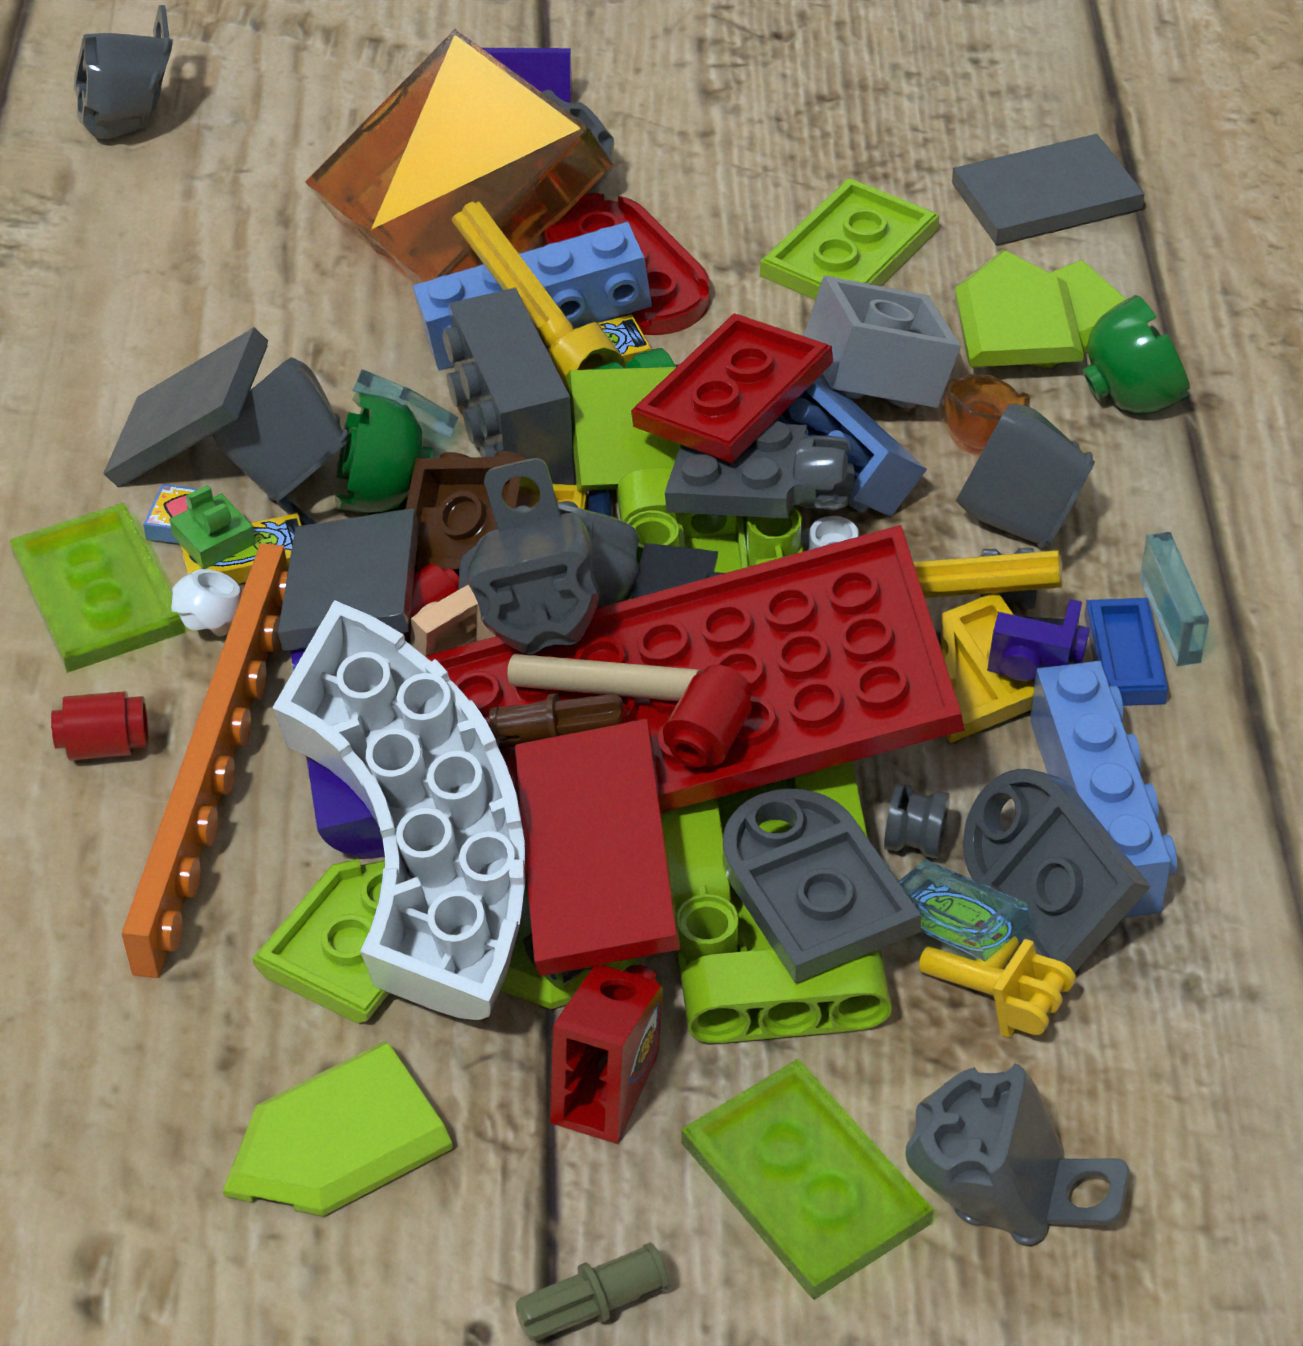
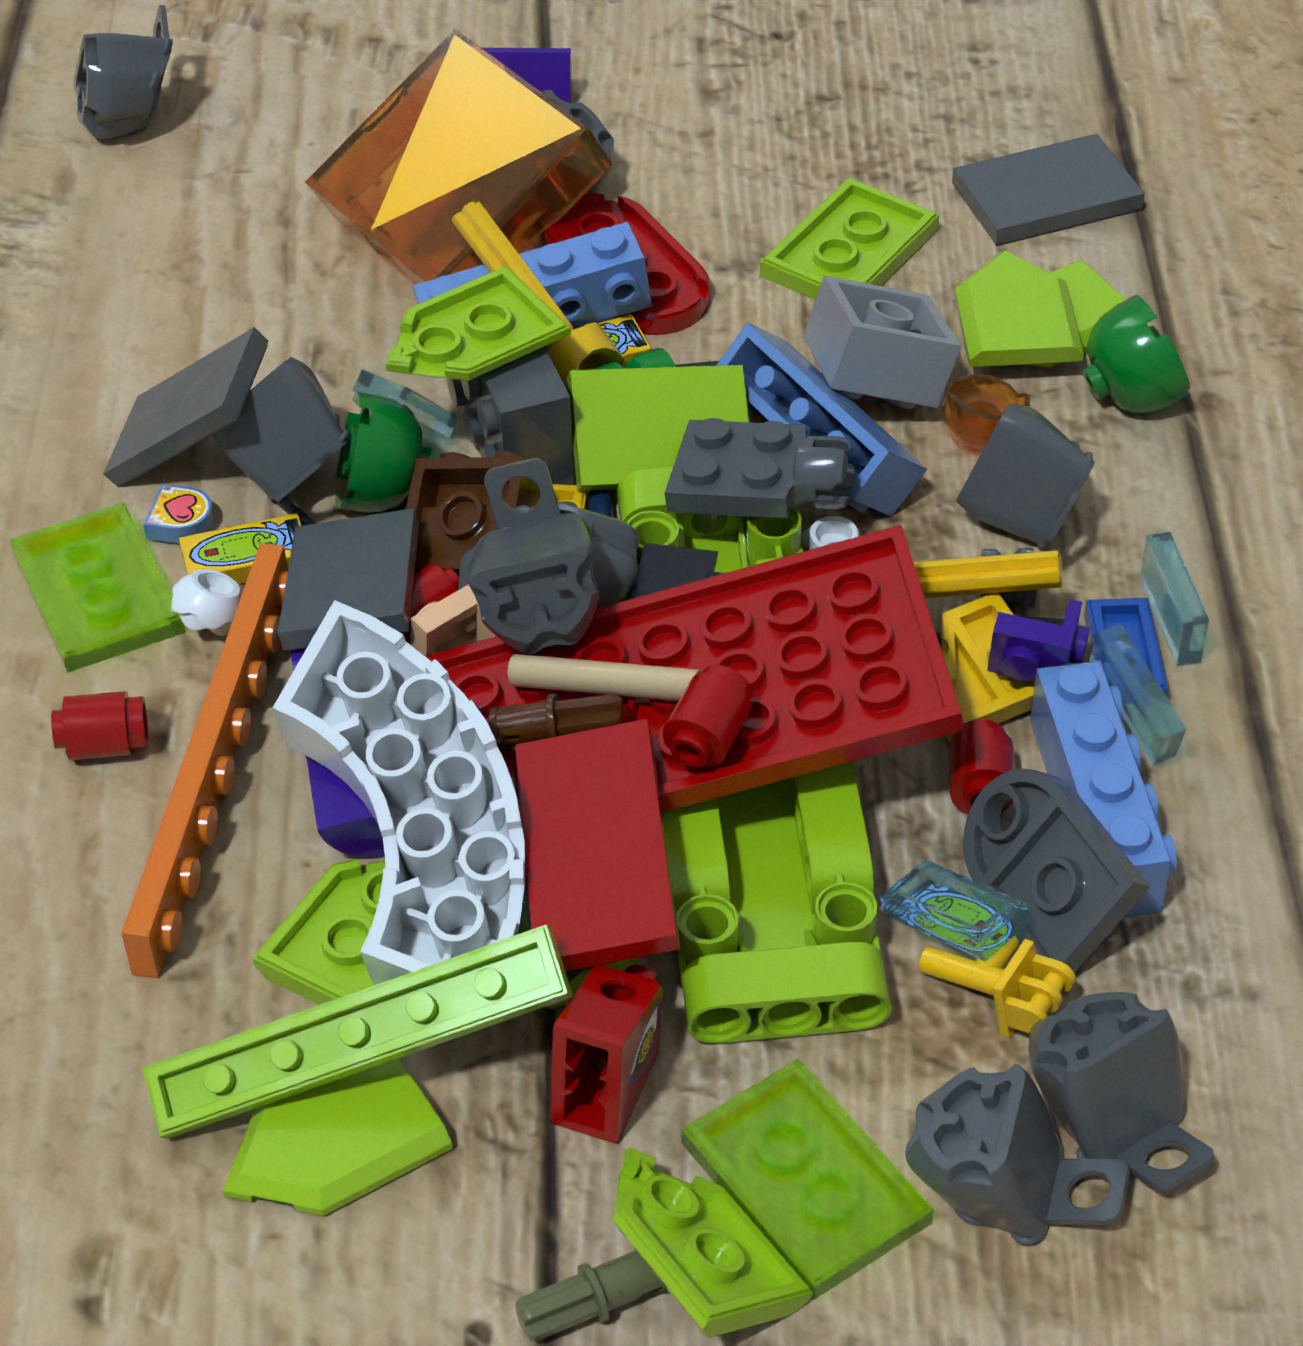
(211, 528): bright green tile -> none
(357, 1032): none -> lime tile
(474, 329): none -> lime tile
(704, 1249): none -> lime tile
(732, 387): red tile -> none
(817, 887): dark grey tile -> none
(917, 820): dark grey wheel -> none
(977, 759): none -> red brick
(1117, 1083): none -> dark grey piece
(1144, 702): none -> clear light blue tile

